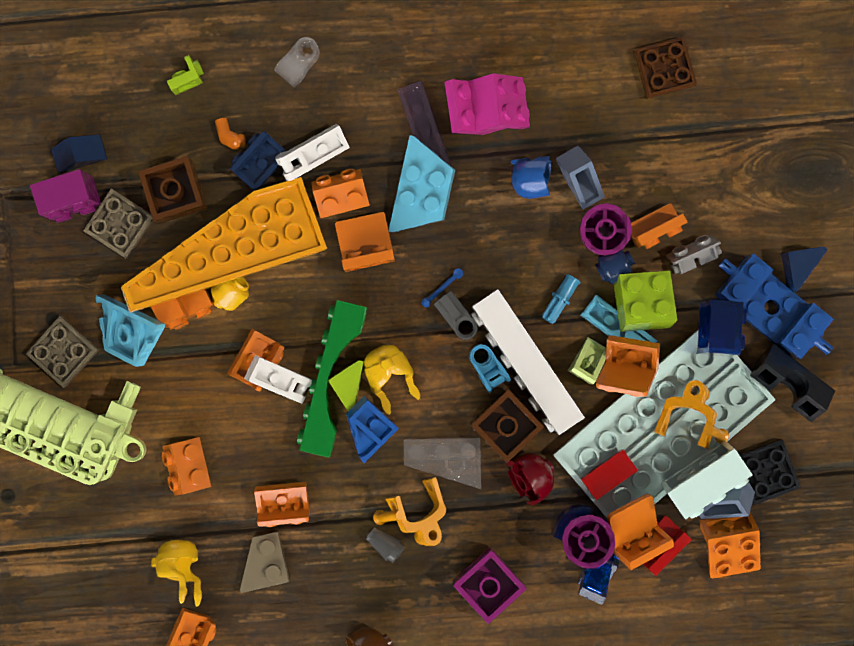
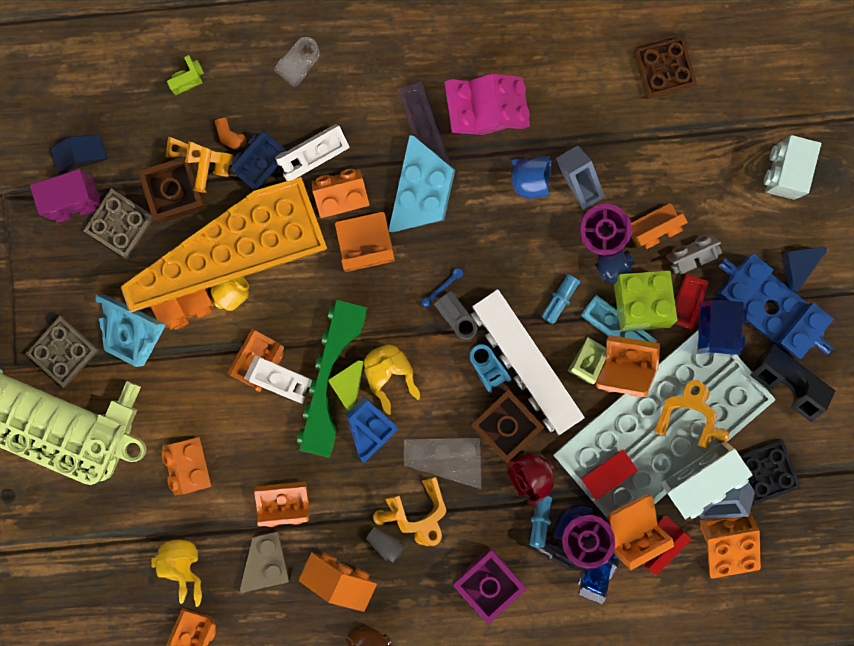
(204, 156): none -> light orange piece
(337, 582): none -> orange brick
(540, 523): none -> dark azure axle
(554, 552): none -> black axle
(688, 300): none -> red tile
(792, 167): none -> light aqua brick

